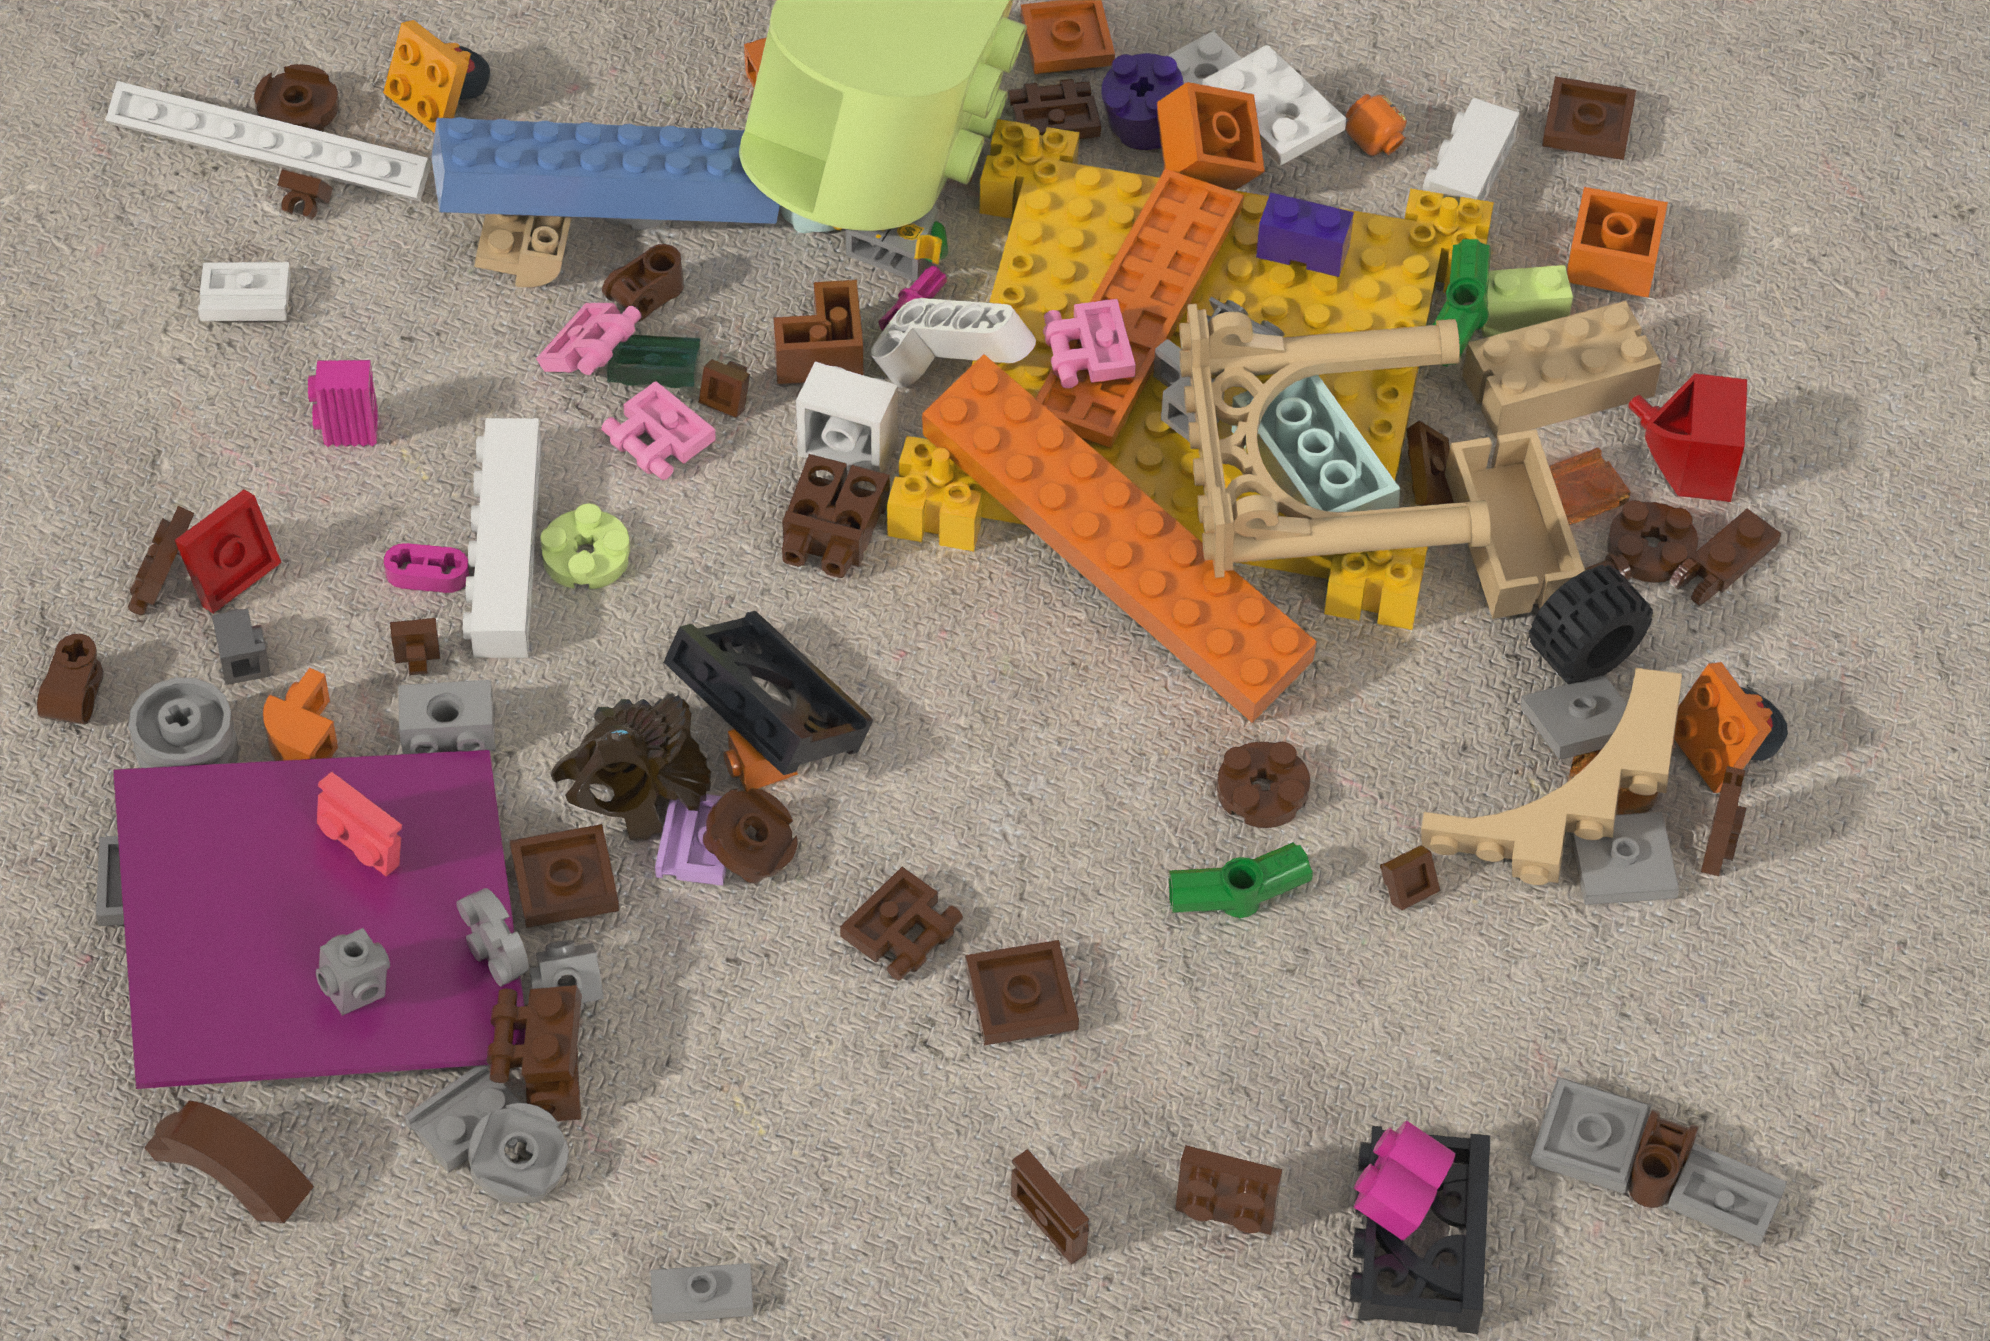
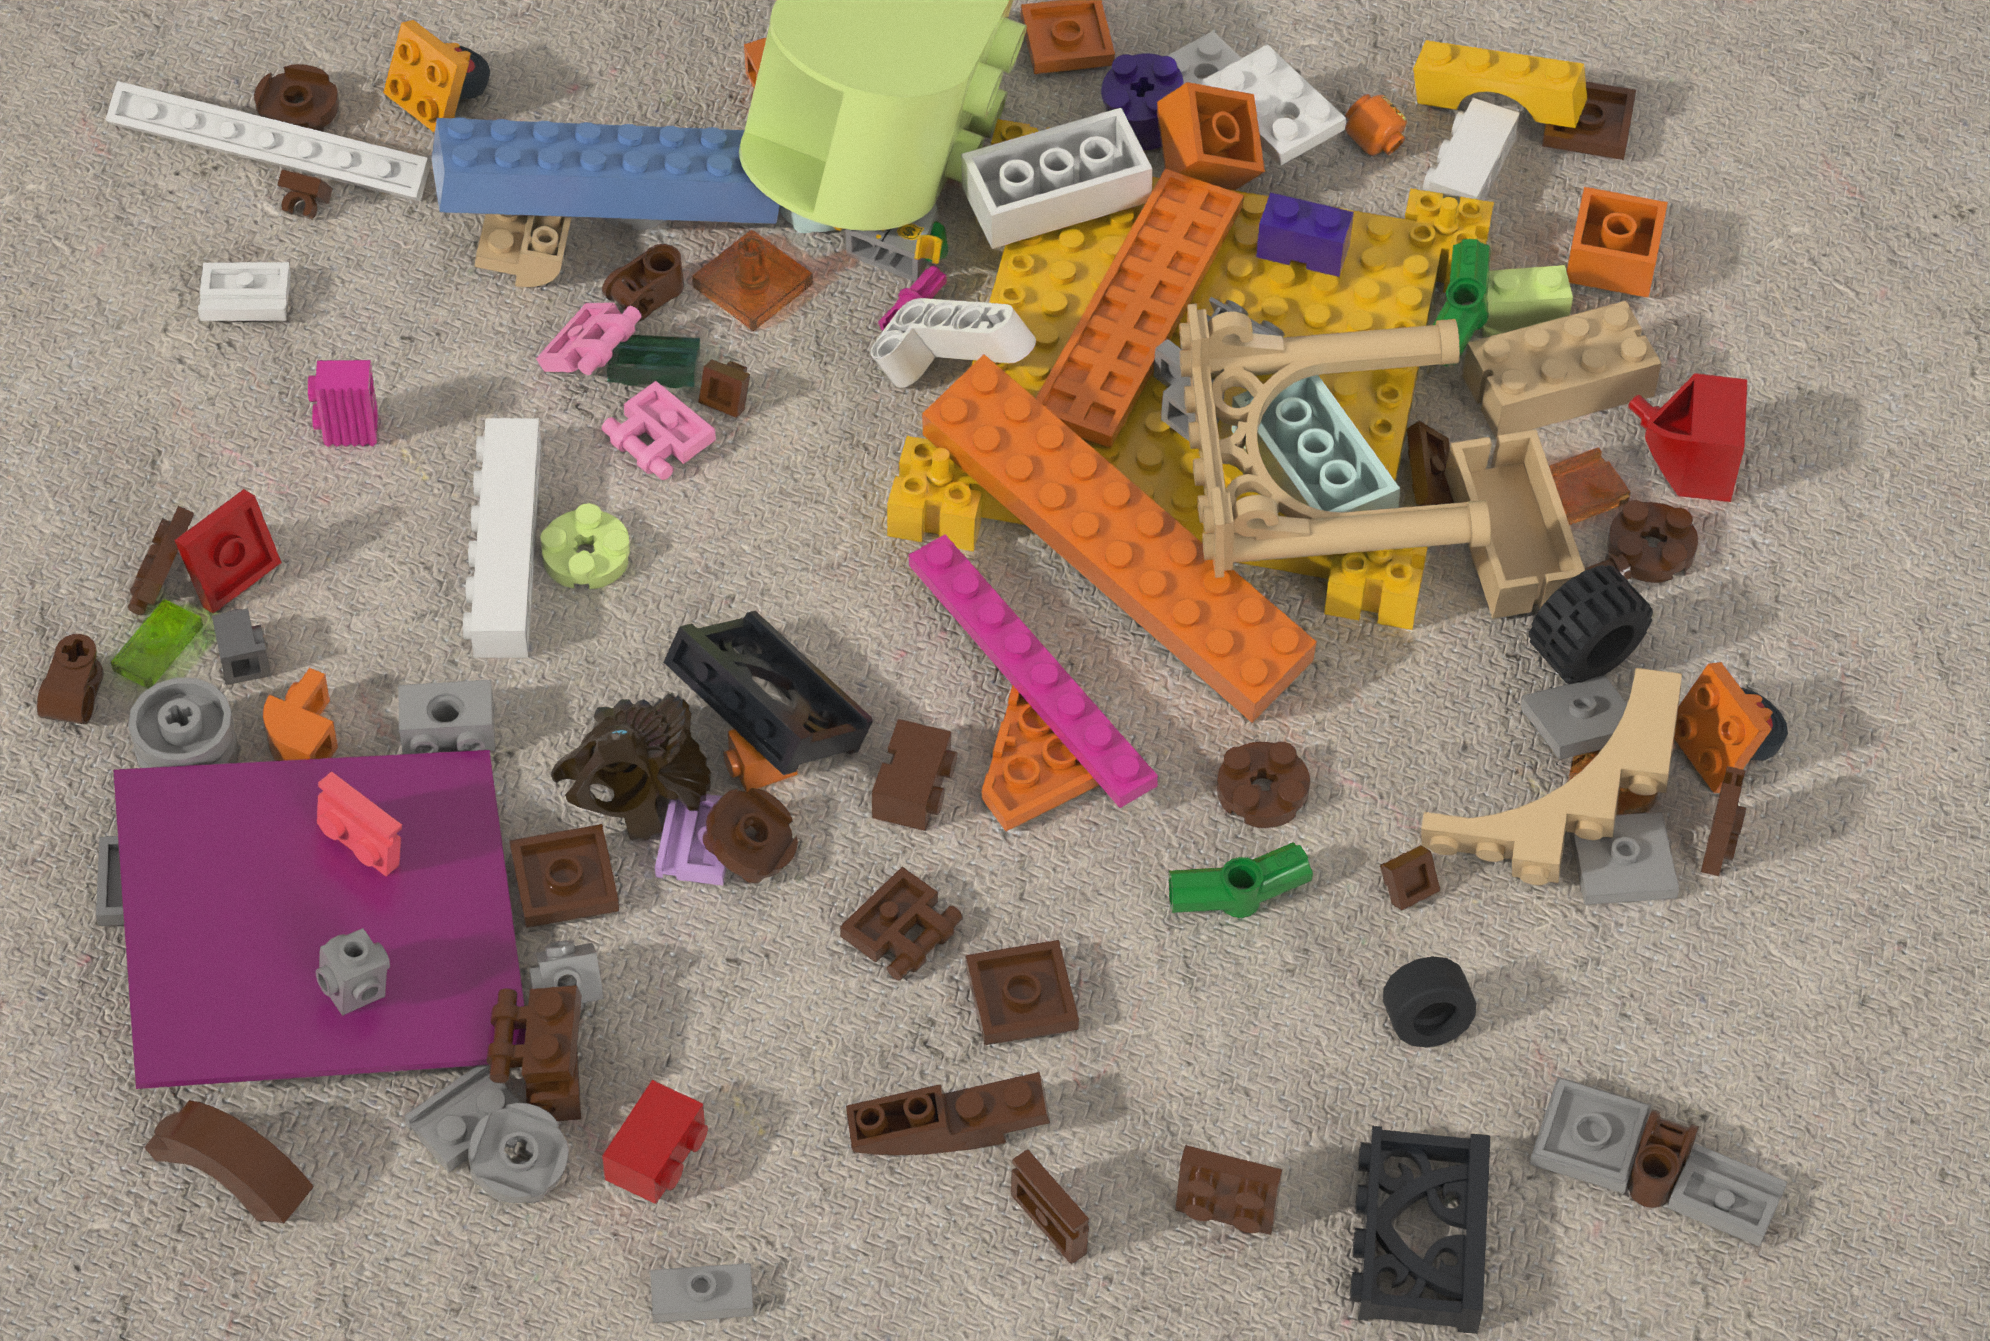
(156, 644): none -> clear neon green plate
(415, 643): reddish brown tile -> none
(426, 567): dark pink beam -> none
(492, 937): light grey plate -> none
(655, 1142): none -> red brick
(752, 280): none -> clear orange tile
(826, 337): dark orange brick -> none
(833, 516): reddish brown hips -> none
(847, 417): white brick -> none
(911, 784): none -> reddish brown brick
(942, 1122): none -> reddish brown slope
(1030, 768): none -> orange plate
(1033, 671): none -> dark pink plate
(1056, 177): none -> white brick
(1057, 106): reddish brown plate -> none
(1102, 339): bright pink plate -> none
(1403, 1180): dark pink brick -> none
(1429, 1002): none -> black tyre
(1546, 87): none -> yellow arch
(1727, 556): reddish brown hinge -> none

